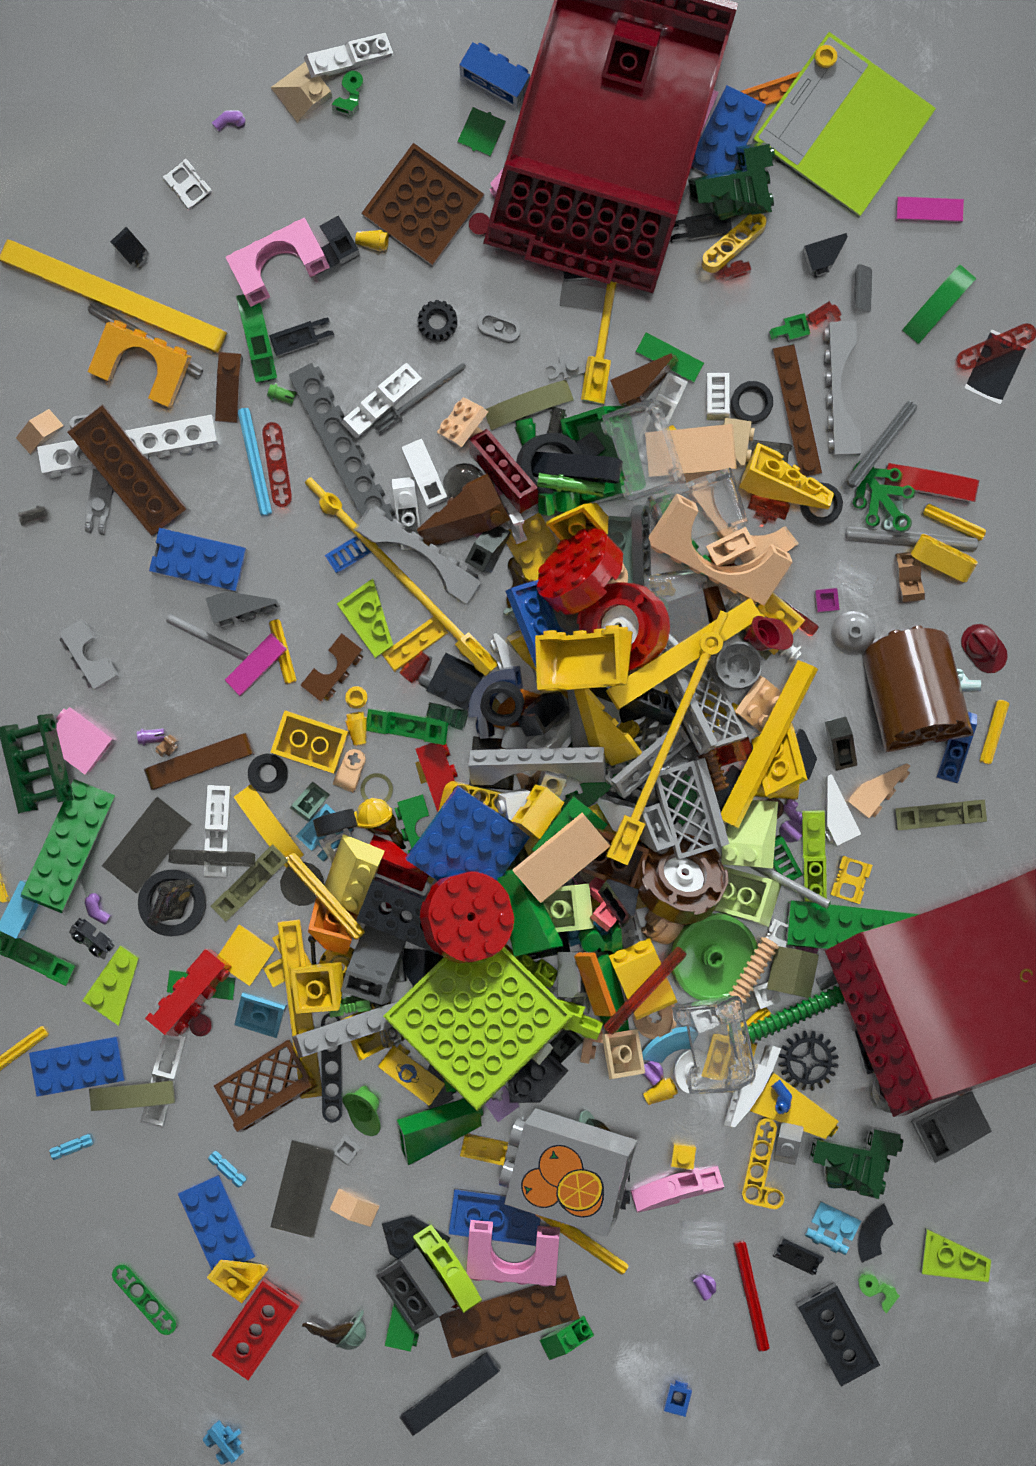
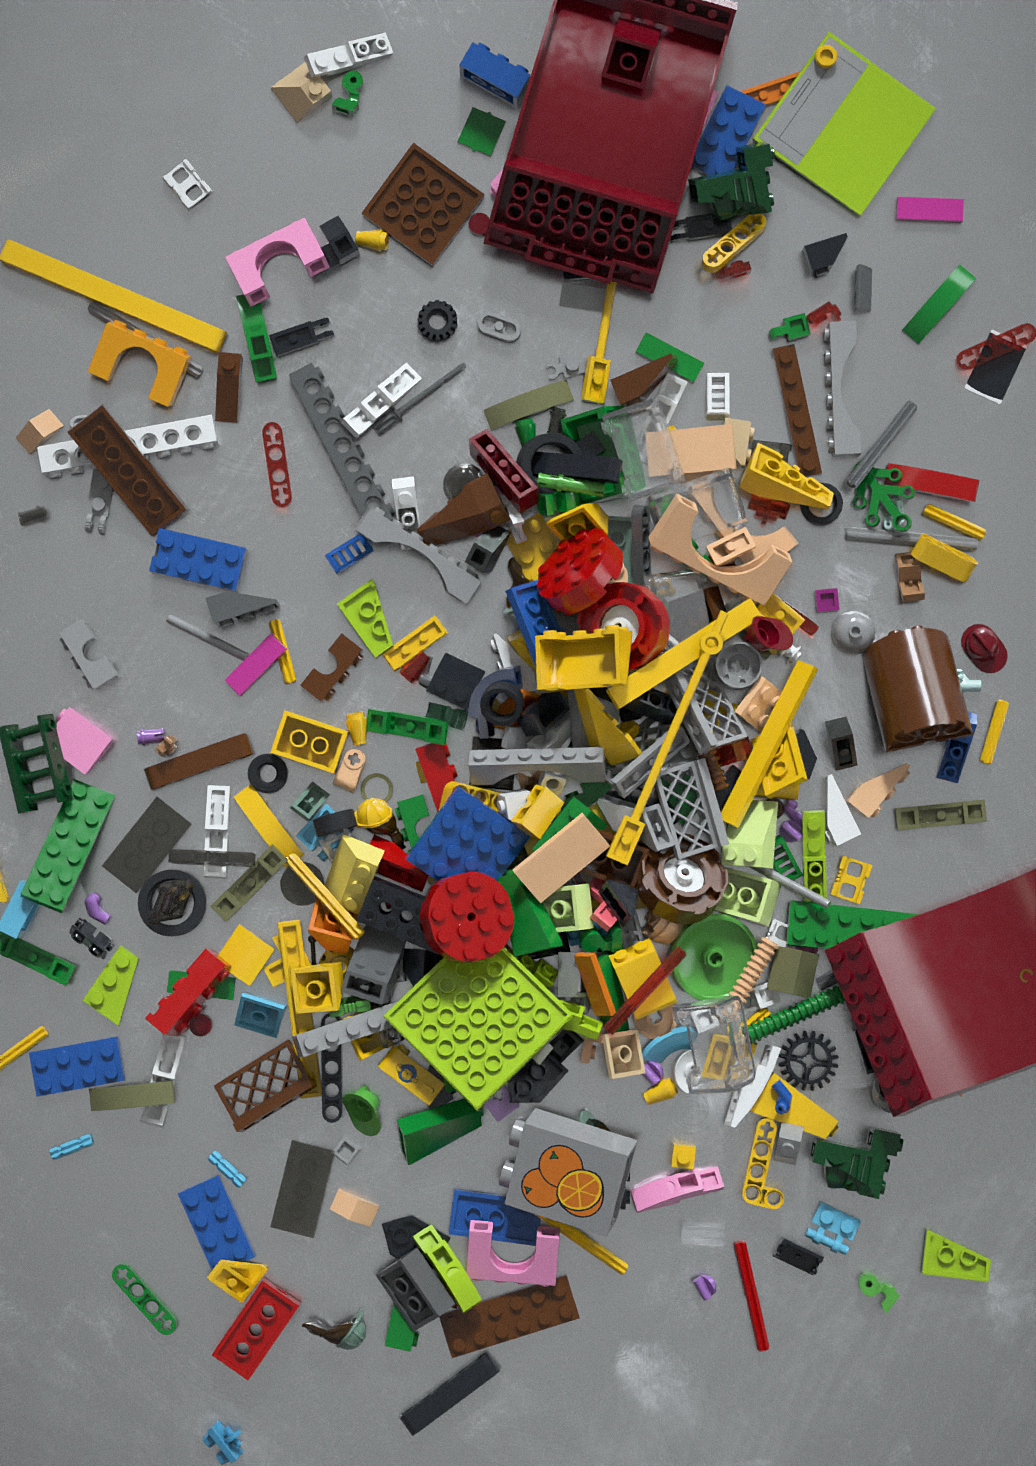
(130, 248): black slope -> none
(229, 117): medium lavender arm -> none
(254, 461): medium azure axle -> none
(279, 393): bright green pin -> none
(356, 697): yellow plate -> none
(424, 473): white slope -> none
(462, 422): light nougat plate -> none
(466, 643): yellow bar -> none
(484, 1149): yellow hinge -> none
(566, 1338): green slope -> none
(675, 1406): blue brick -> none
(752, 385): black tyre -> none
(853, 1338): black brick -> none
(872, 1232): black tile -> none
(952, 1127): dark grey slope -> none

